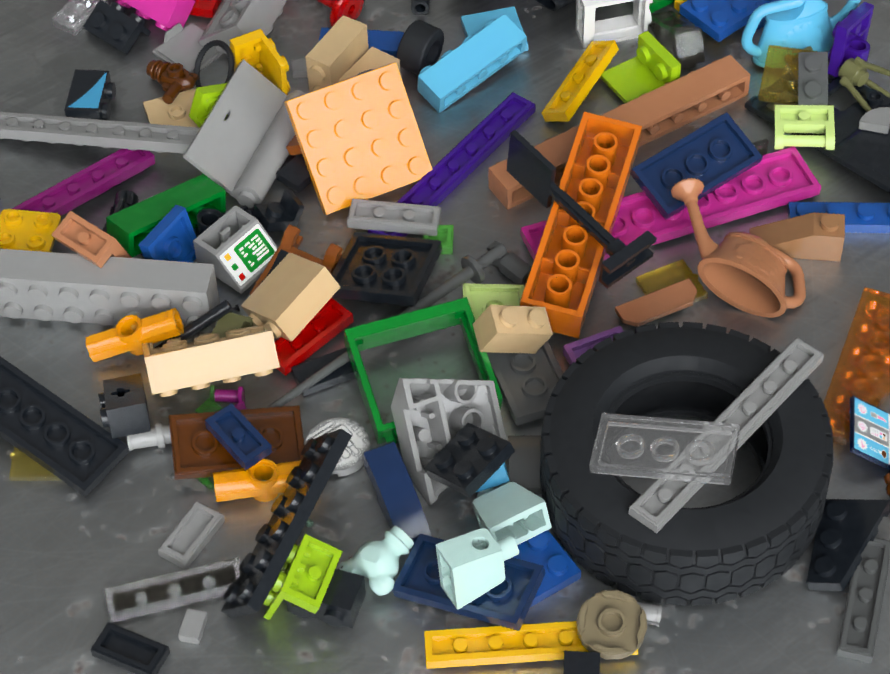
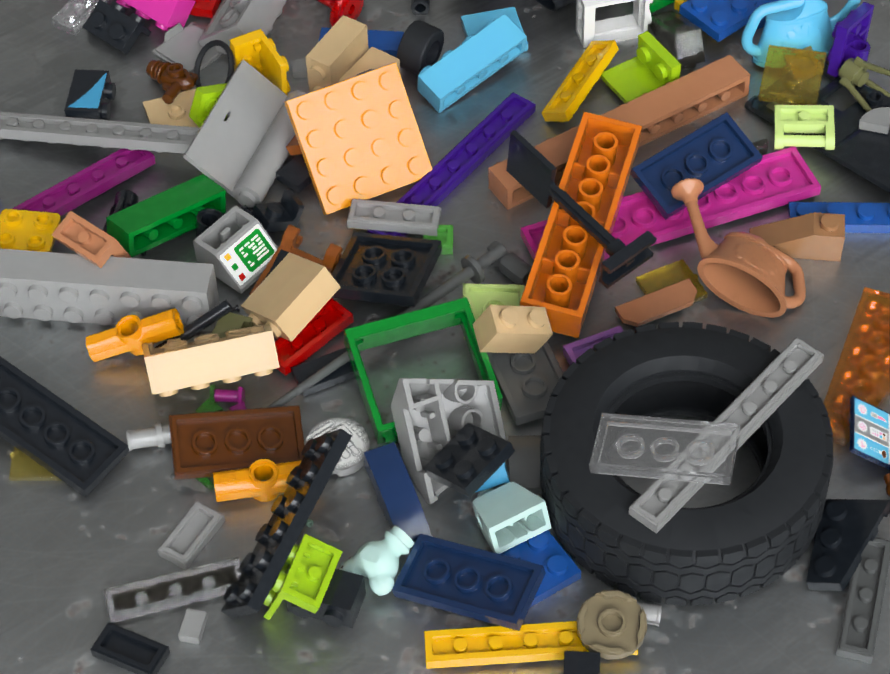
(124, 406): black brick -> none
(171, 238): blue plate -> none
(238, 436): dark blue plate -> none
(473, 564): light aqua torso -> none
(812, 78): dark grey plate -> none

